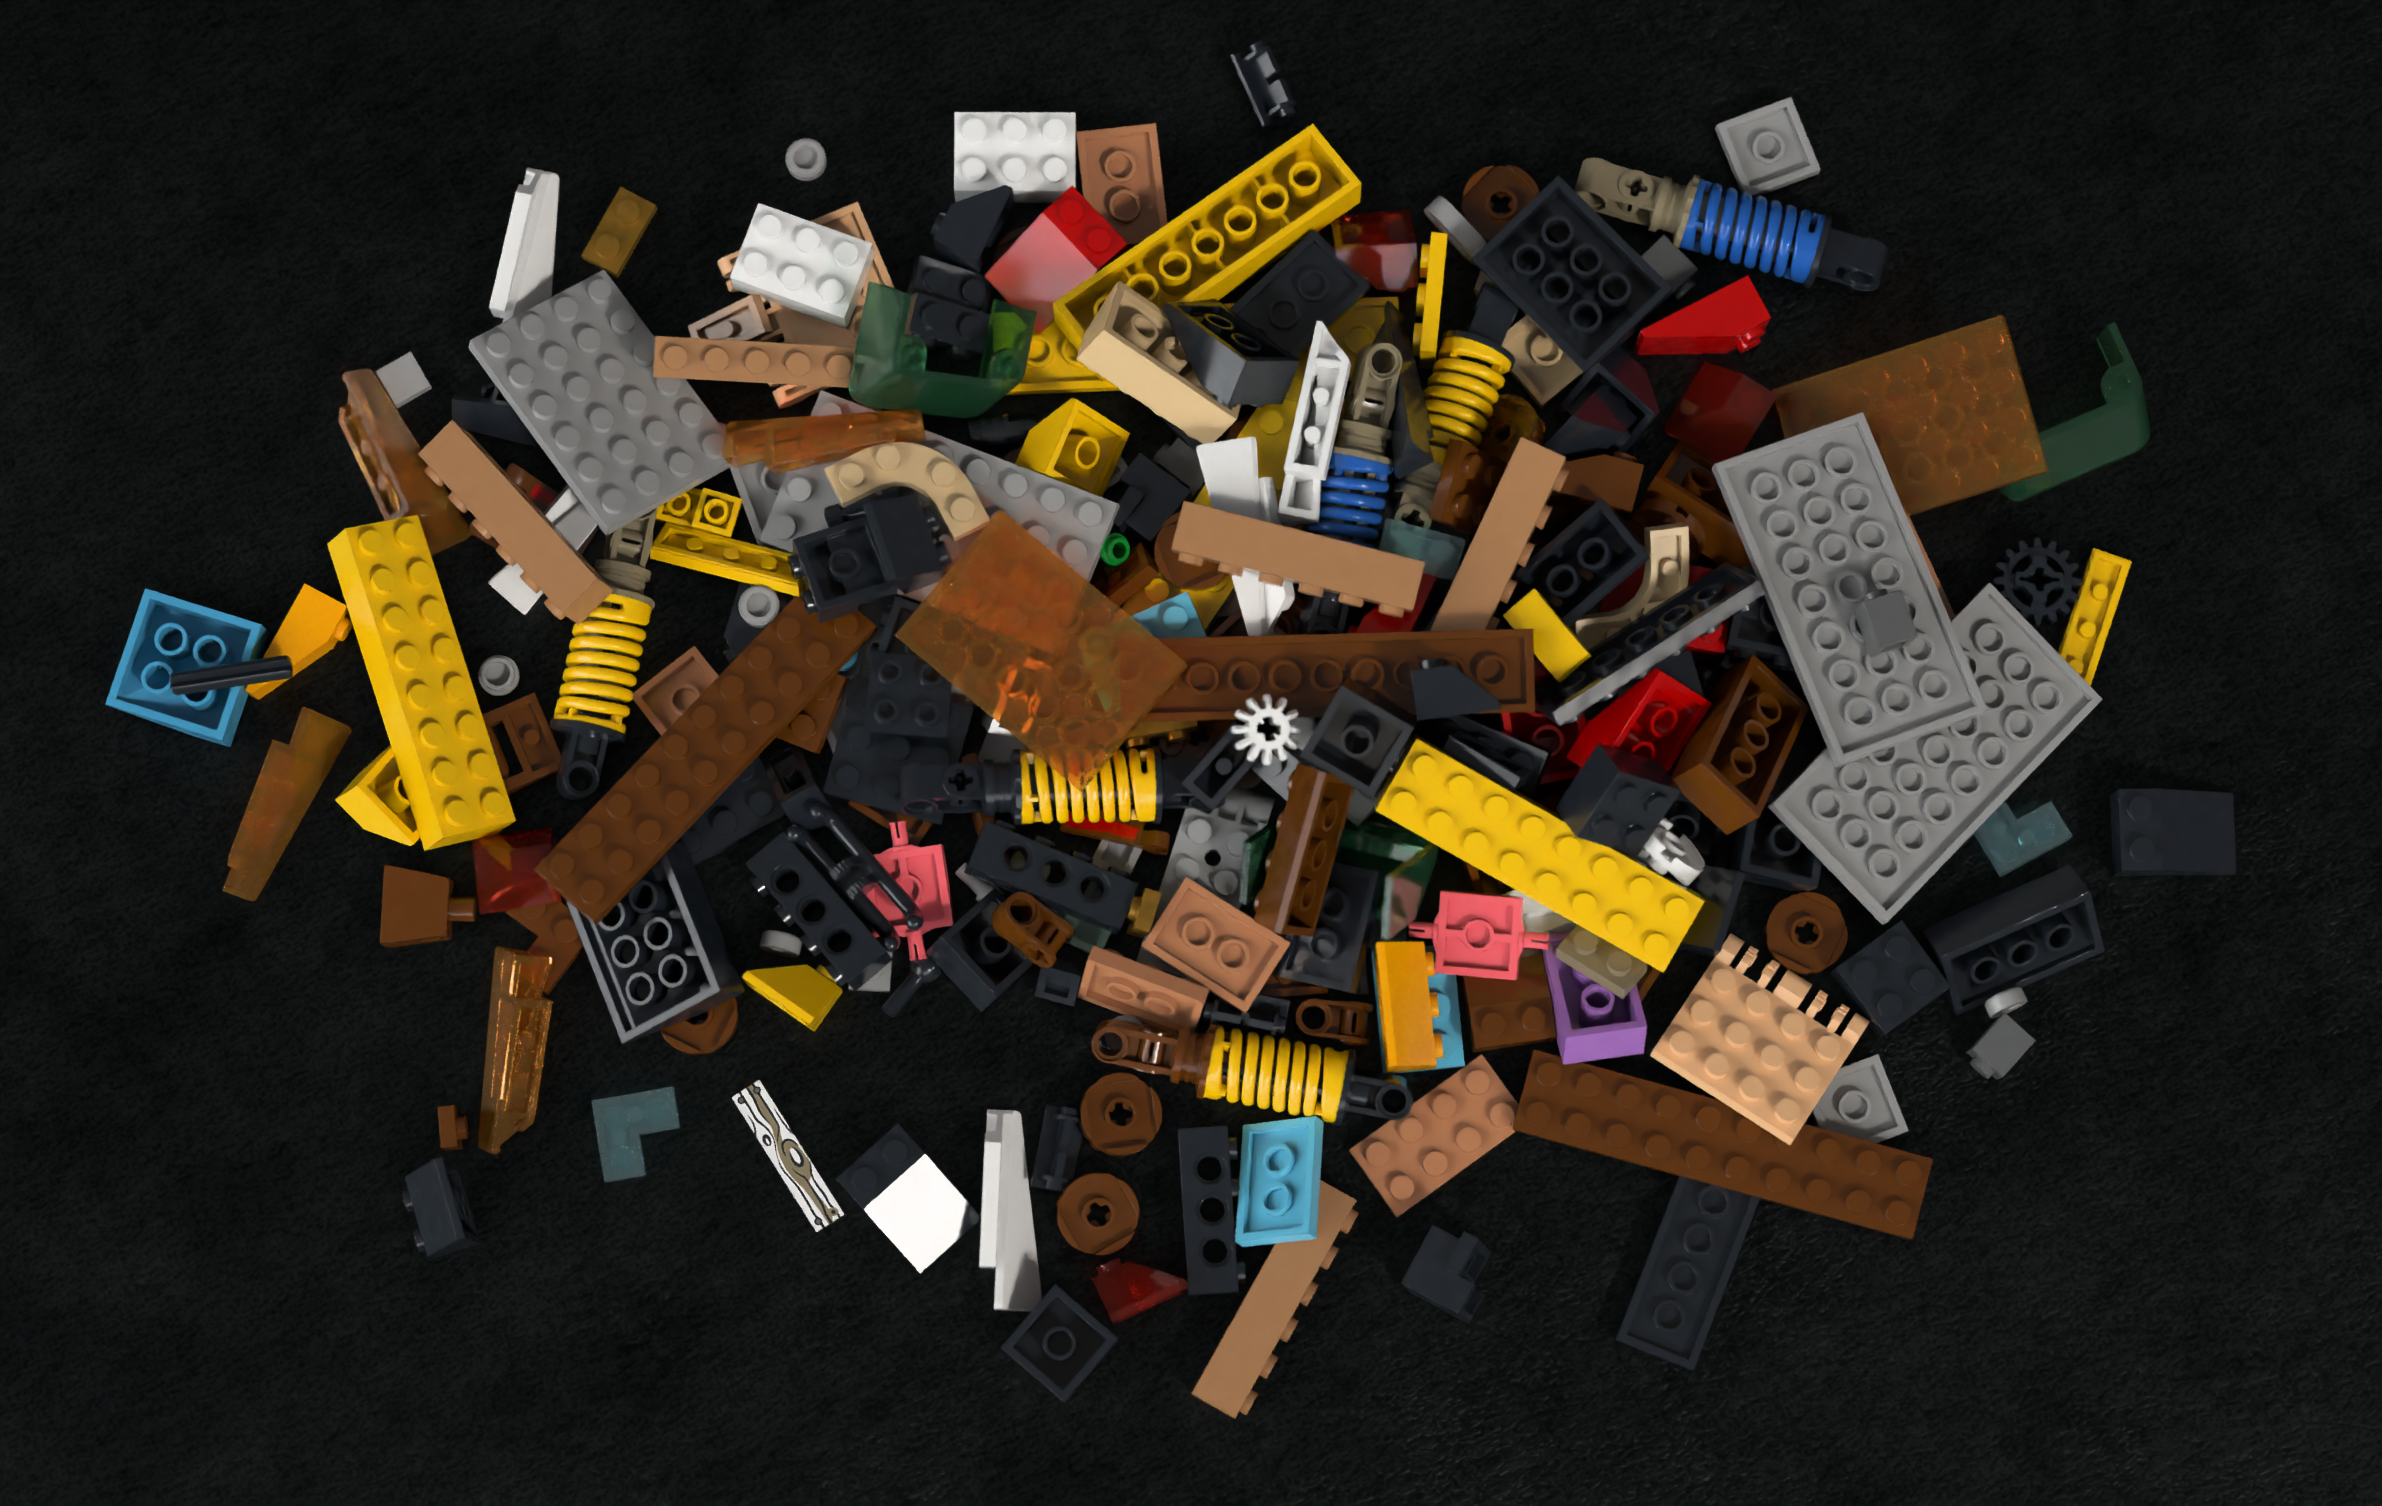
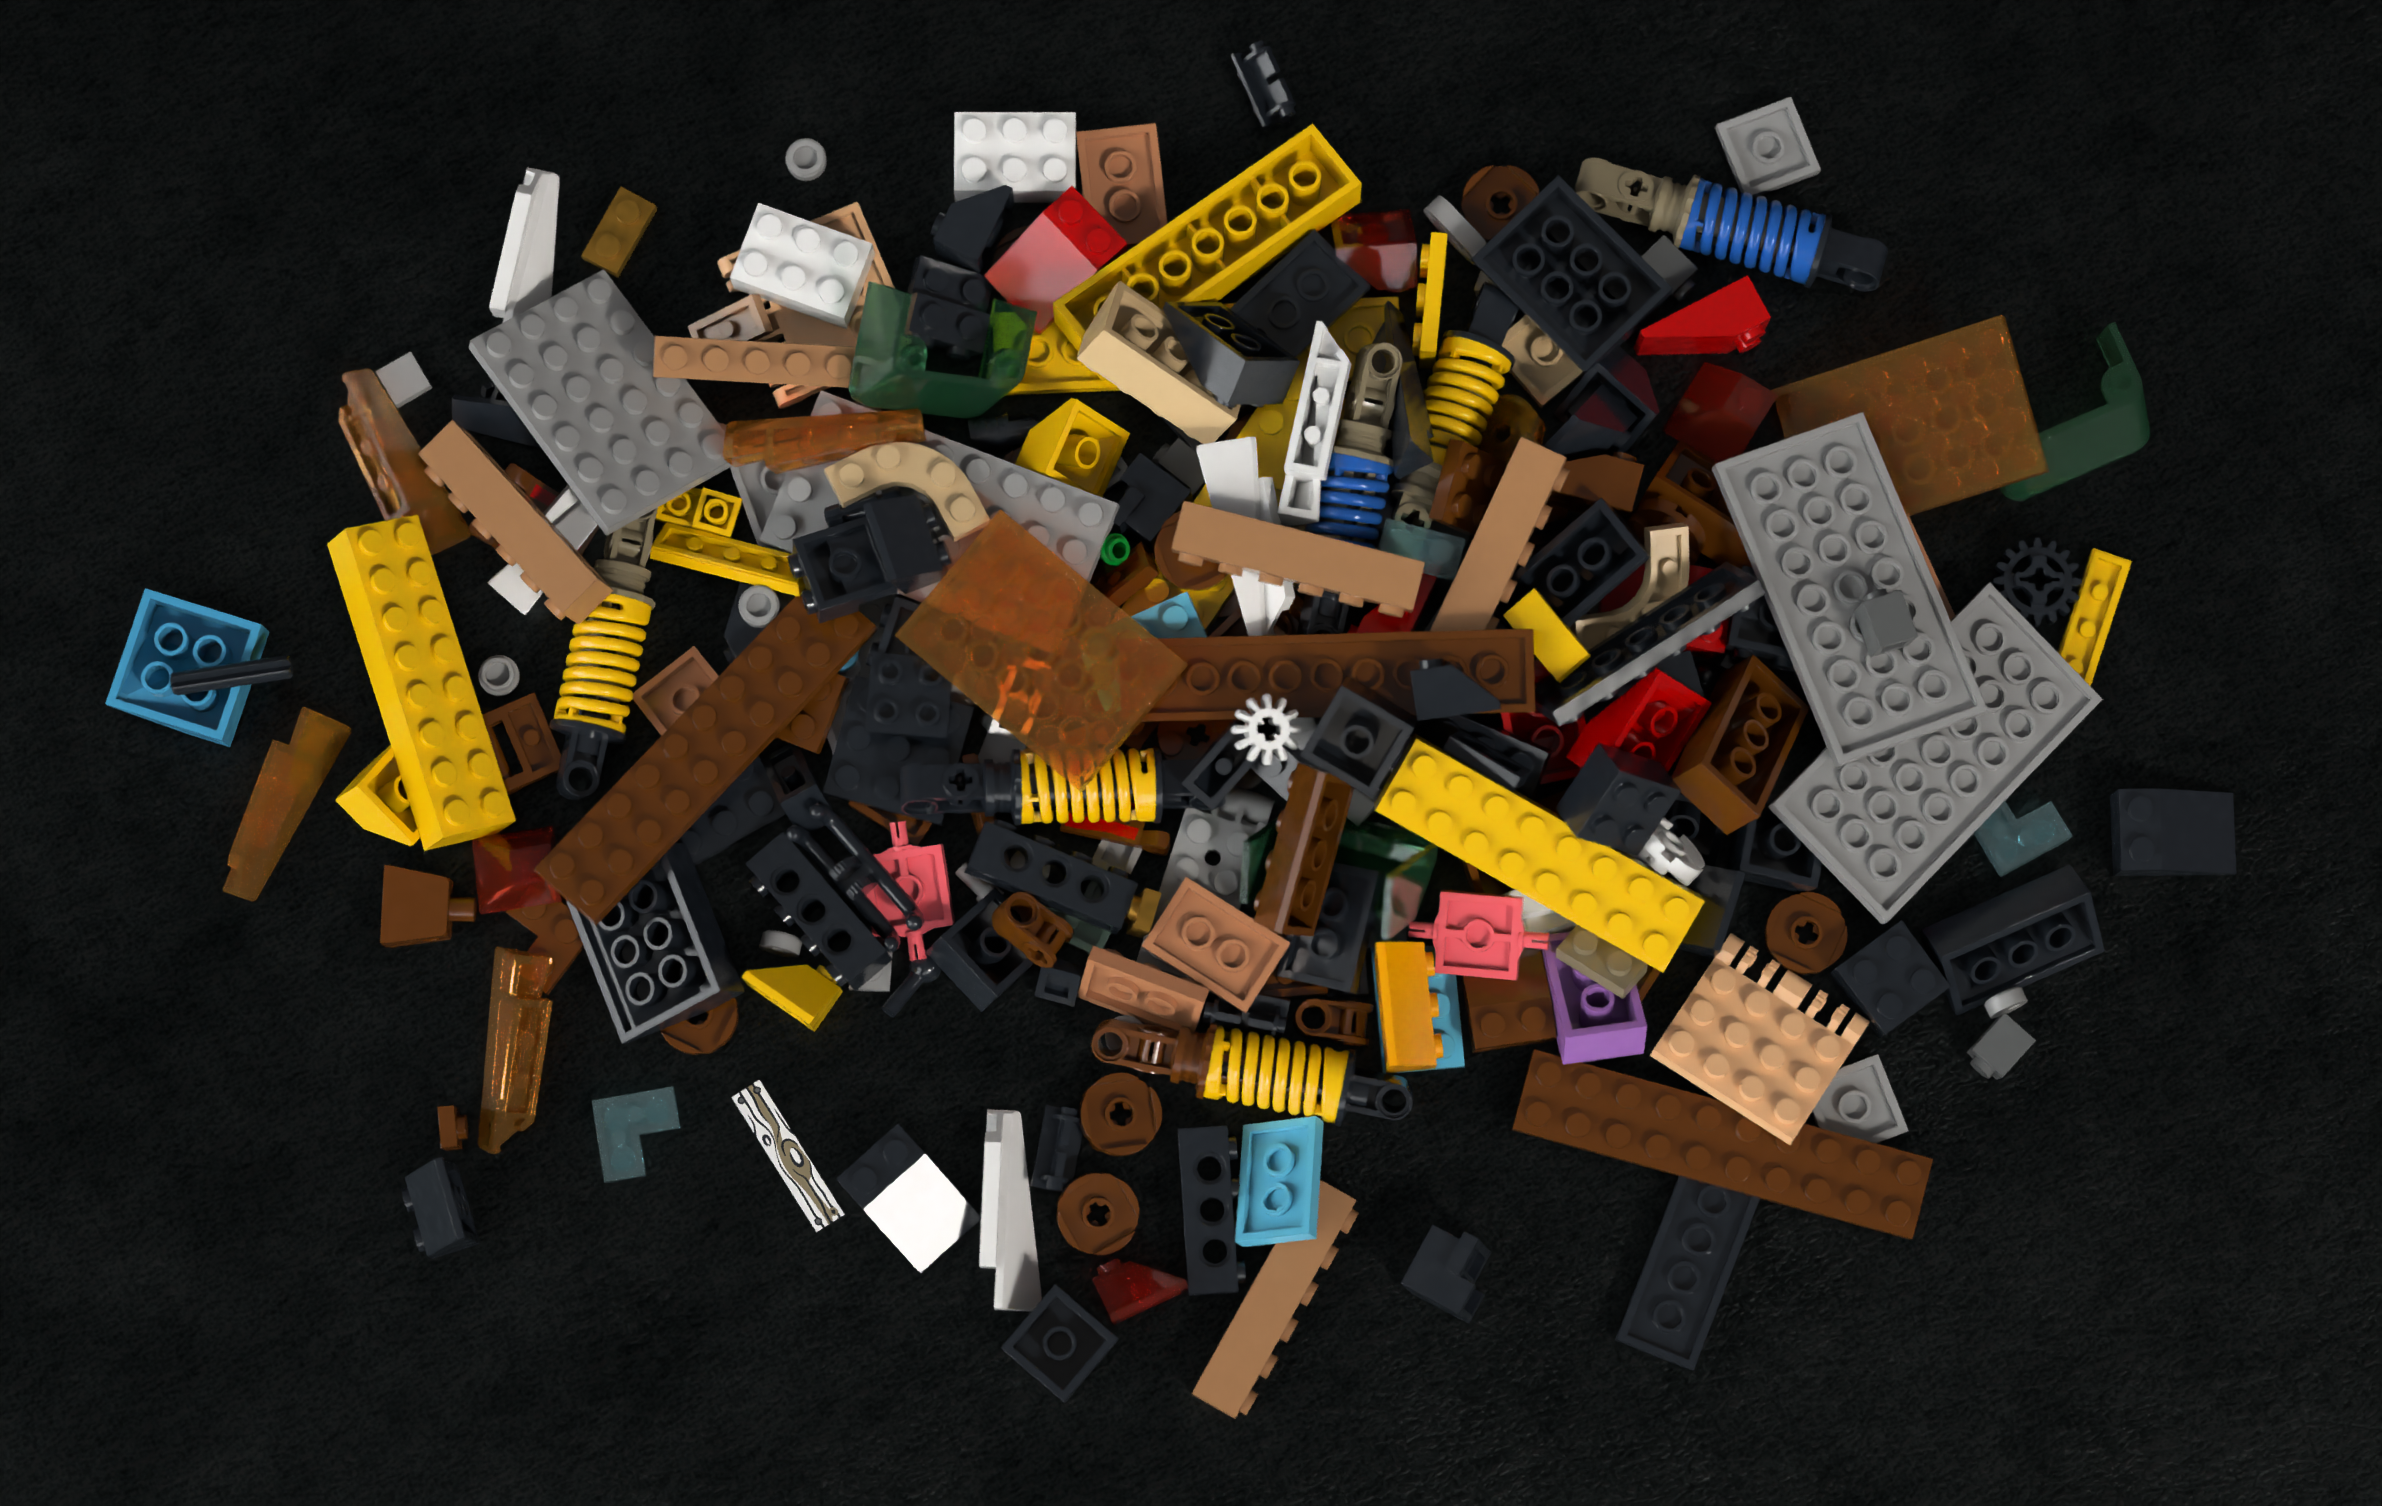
(306, 634): light orange slope -> none
(1172, 730): pearl gold plate -> none
(1438, 1136): nougat plate -> none

